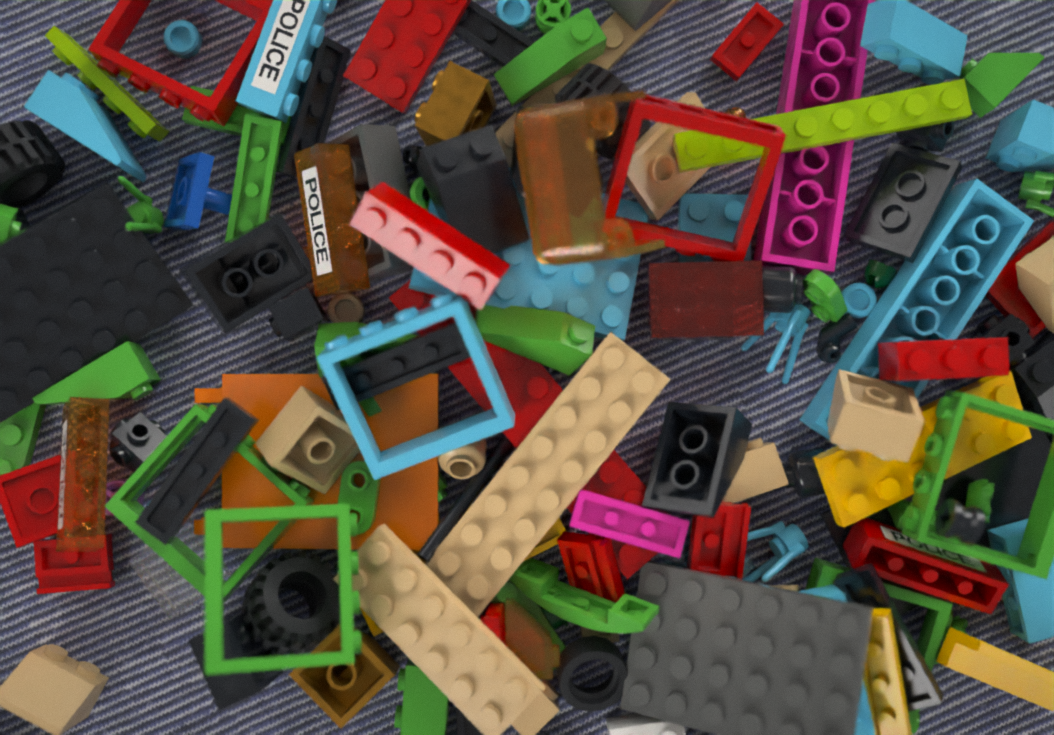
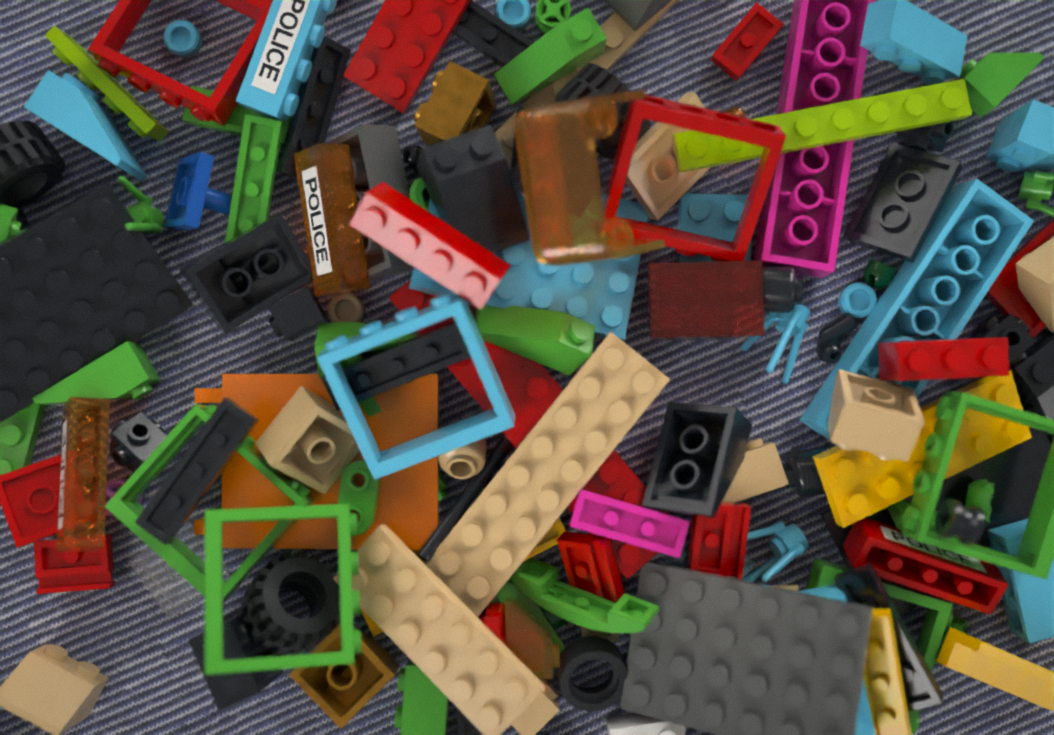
(824, 296): bright green plate -> none

